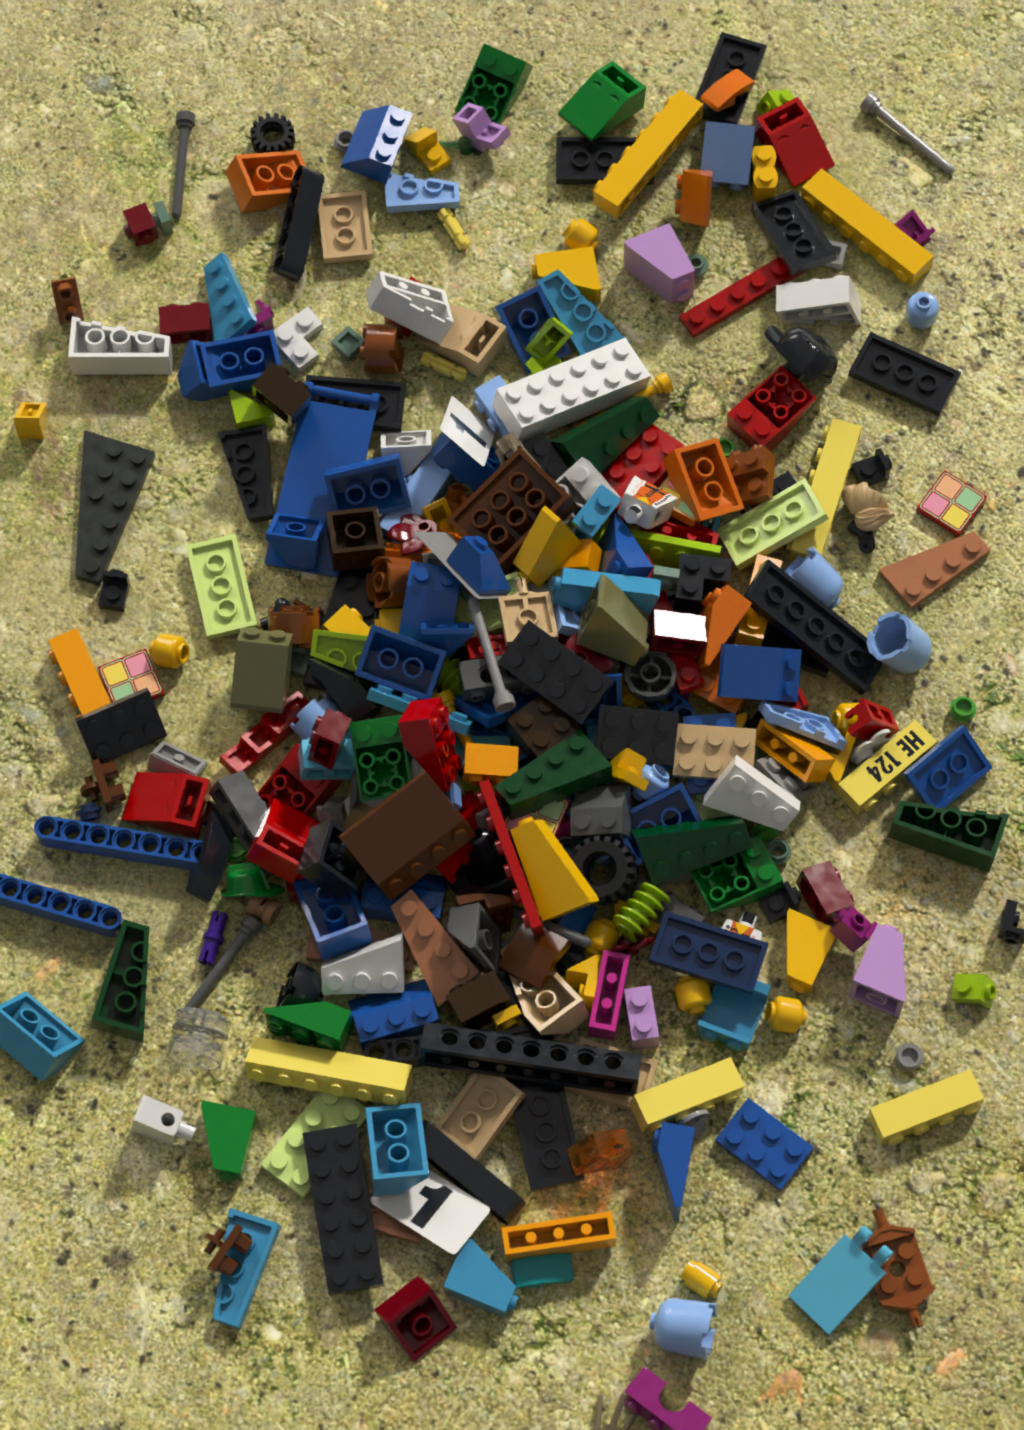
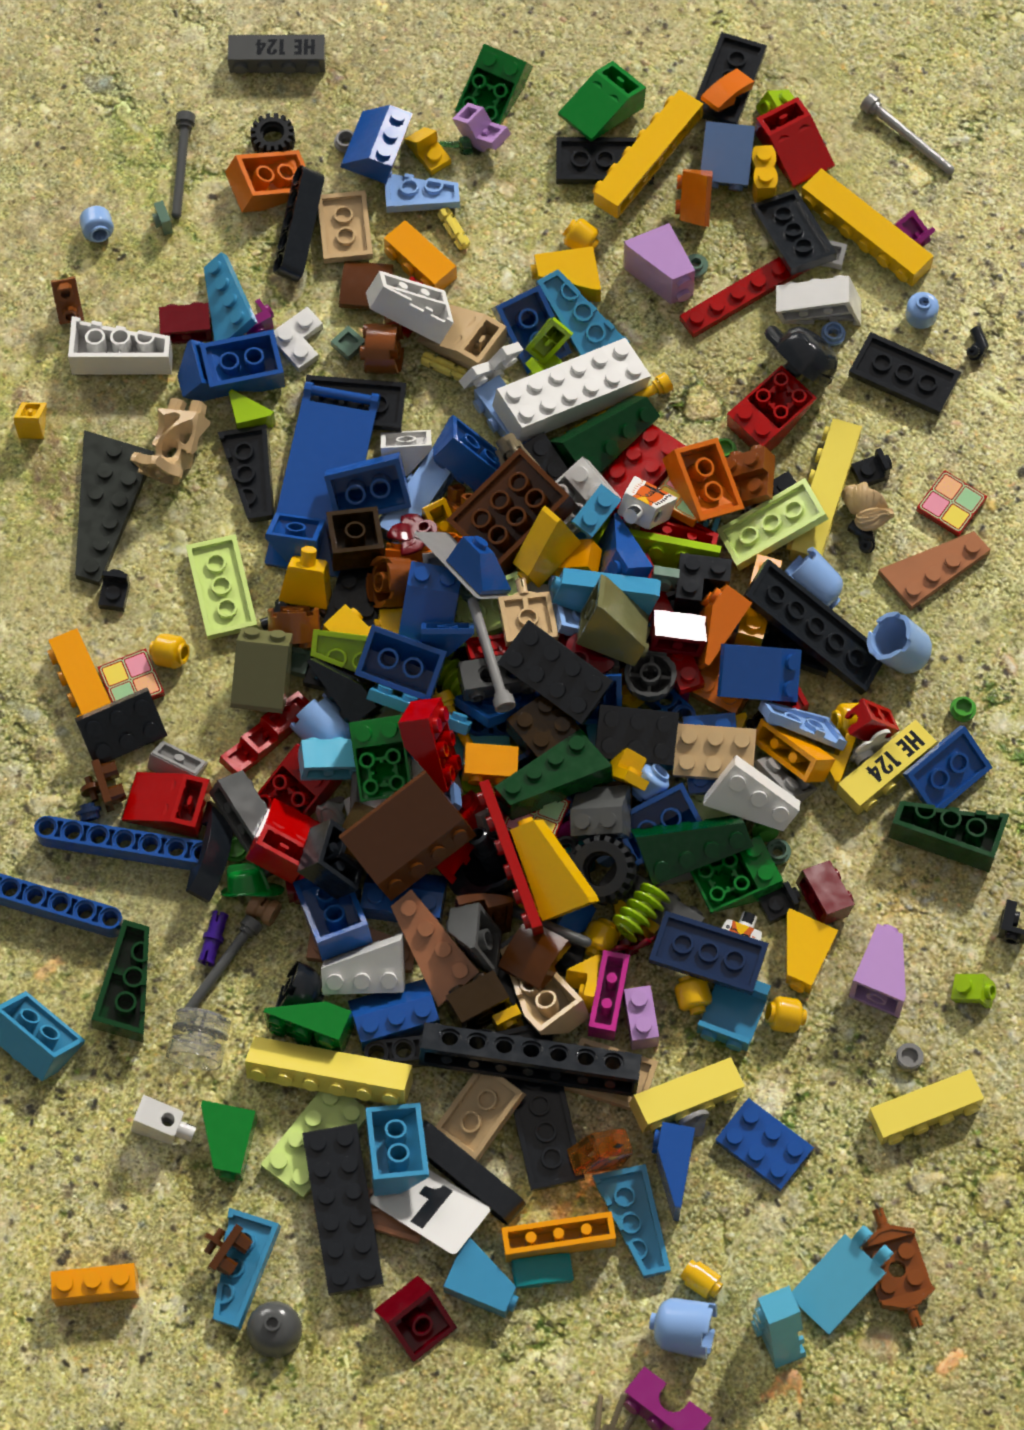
(94, 1284): none -> light orange brick
(96, 224): none -> light blue head
(140, 225): dark red brick -> none
(175, 430): none -> tan hips
(274, 1329): none -> dark grey cylinder
(277, 54): none -> dark grey brick
(282, 394): dark brown brick -> none
(307, 580): none -> yellow torso
(328, 738): dark red brick -> none
(356, 281): none -> reddish brown slope
(419, 257): none -> light orange brick
(467, 431): white sticker -> none
(484, 372): none -> white plate
(634, 1211): none -> dark azure wing
(778, 1322): none -> medium azure wedge
(833, 327): none -> light blue plate
(852, 928): magenta brick -> none
(979, 346): none -> black arm

